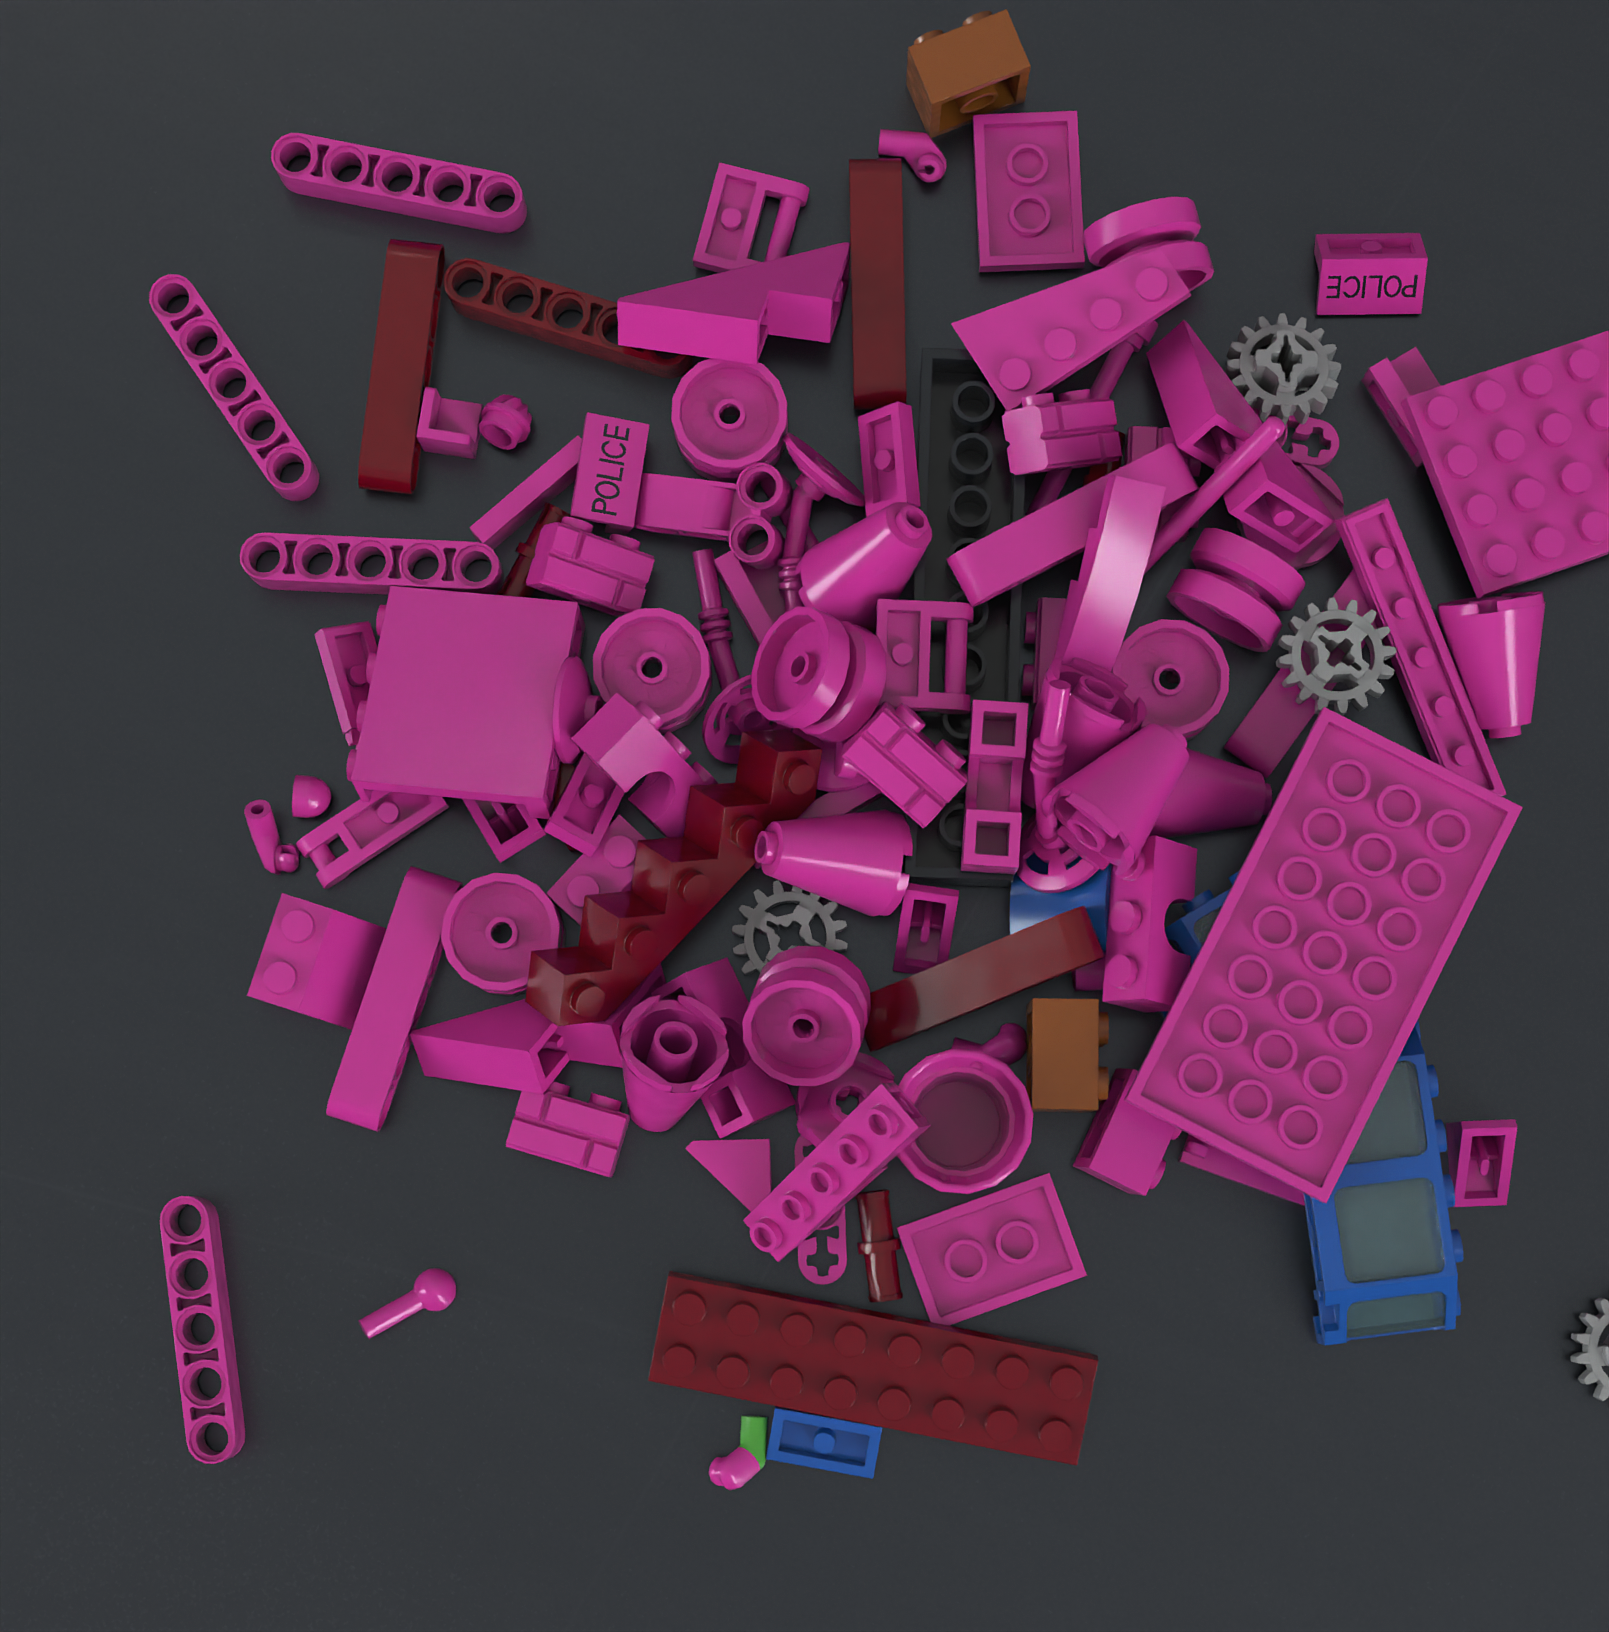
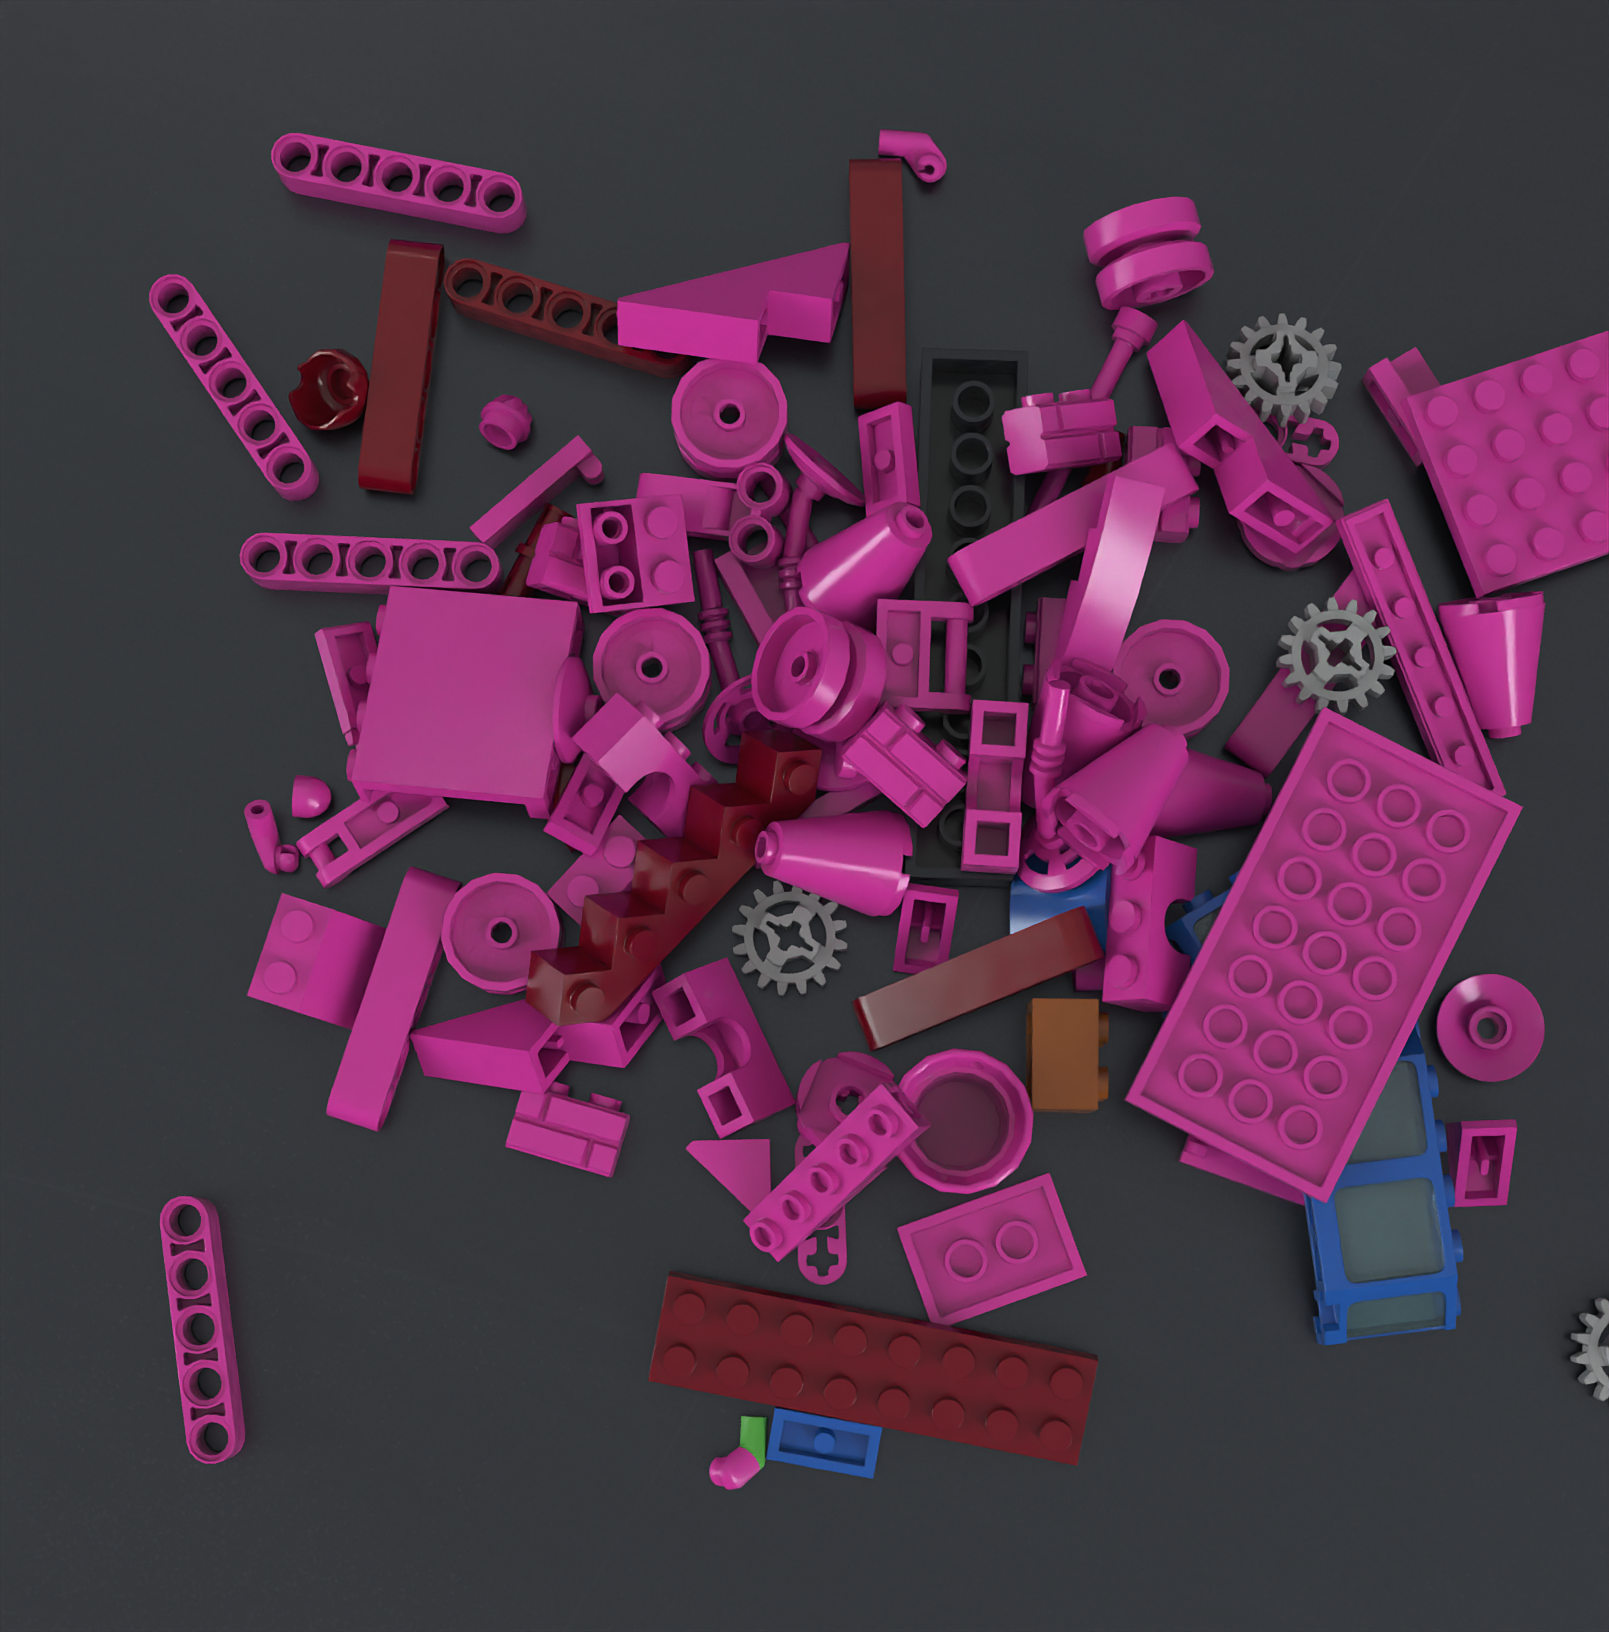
(330, 390): none -> dark red hair
(432, 1291): dark pink bar -> none
(449, 425): dark pink panel -> none
(505, 826): dark pink slope -> none
(609, 472): dark pink panel -> none
(635, 553): none -> dark pink slope
(670, 1058): dark pink cone -> none
(735, 215): dark pink plate -> none
(807, 1016): dark pink wheel -> none
(878, 1246): dark red pin -> none
(967, 72): dark orange brick -> none
(1006, 1046): dark pink arm -> none
(1028, 191): dark pink plate -> none
(1059, 330): dark pink wing -> none
(1125, 1141): dark pink brick -> none
(1215, 487): dark pink piece -> none
(1236, 589): dark pink wheel -> none
(1370, 273): dark pink panel -> none
(1516, 1022): none -> dark pink dish

